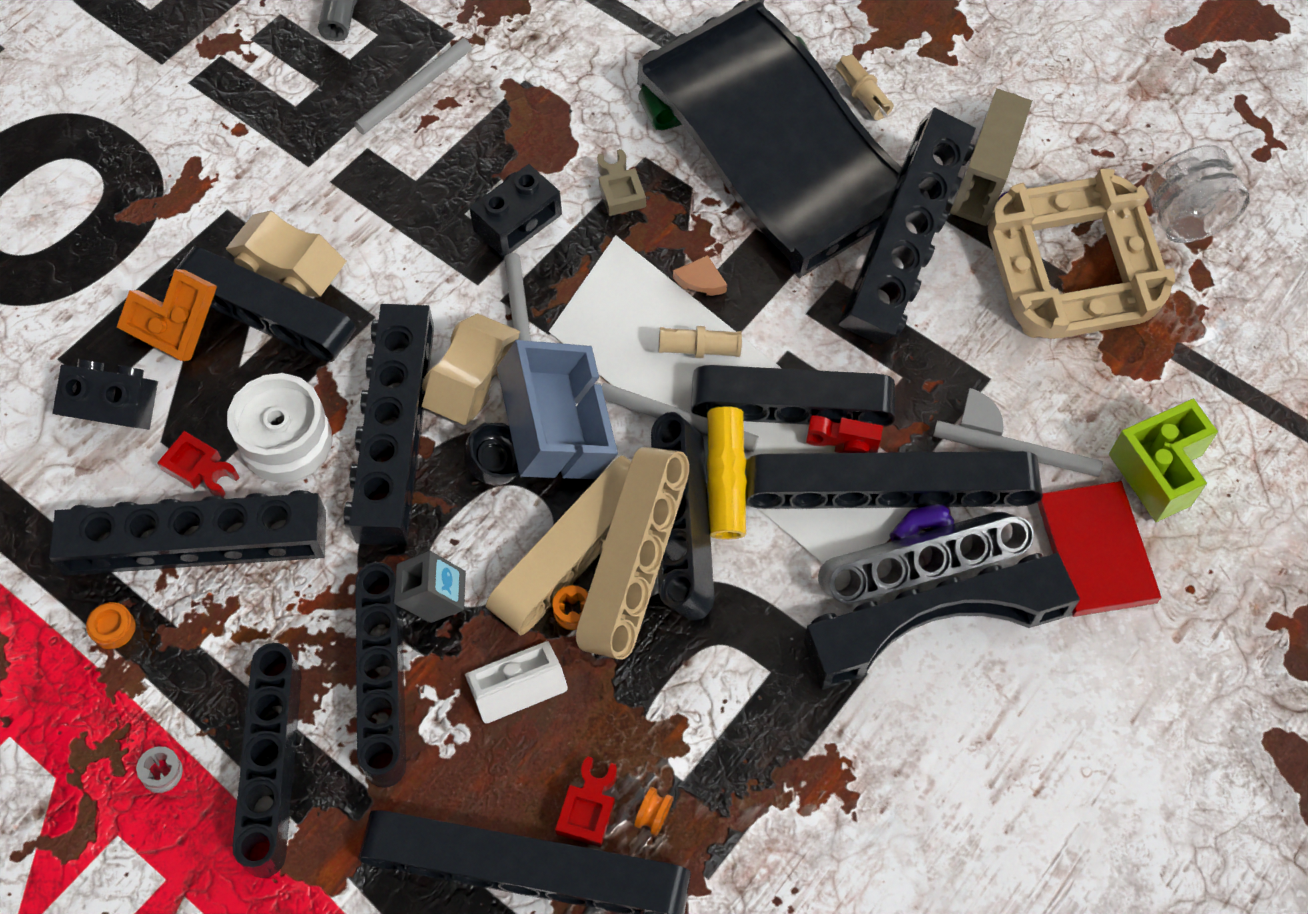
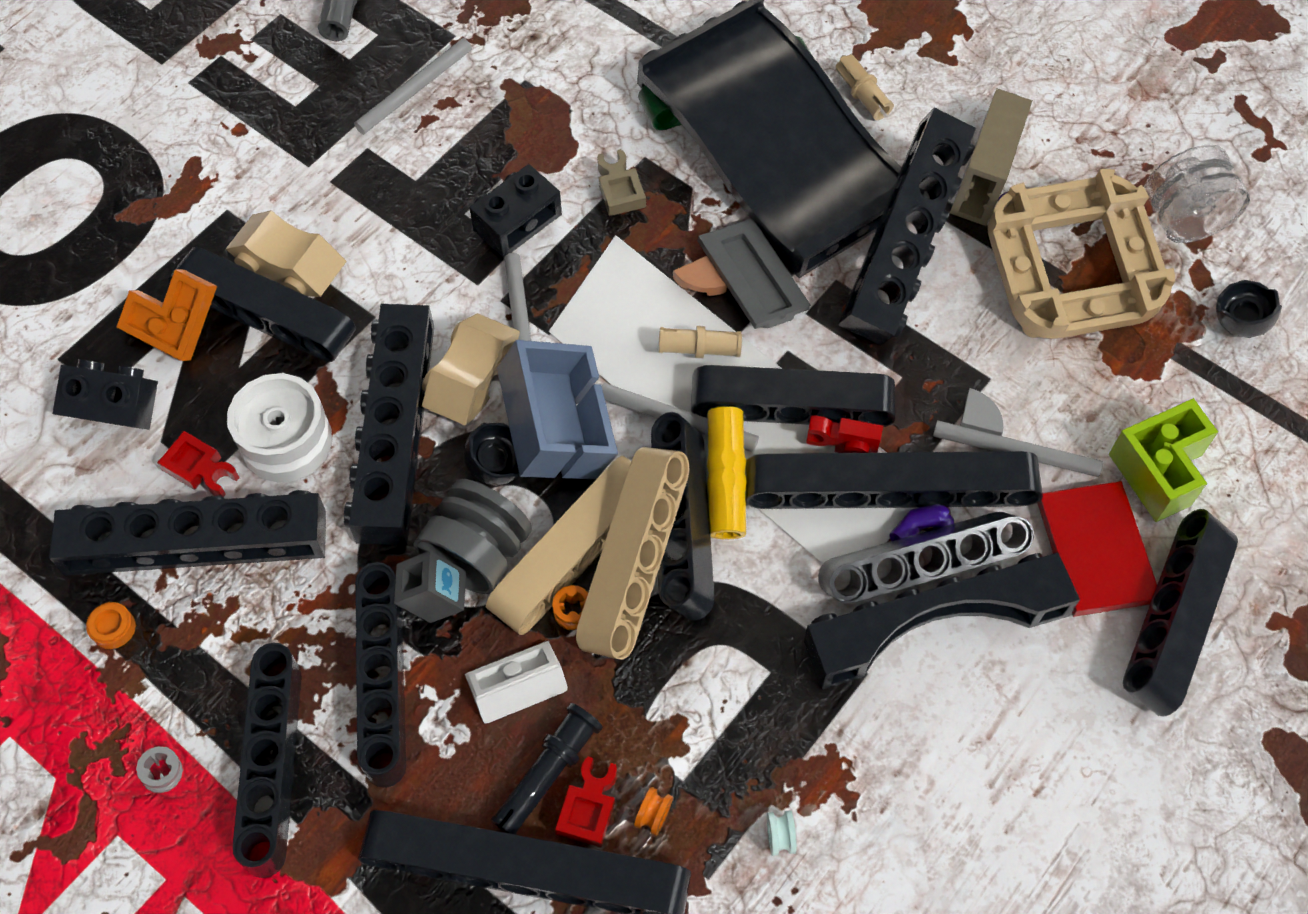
(475, 533): none -> dark grey wheel
(558, 752): none -> black pin
(754, 274): none -> dark grey piece
(781, 833): none -> light aqua bush
(1180, 613): none -> black beam
(1248, 308): none -> black hair

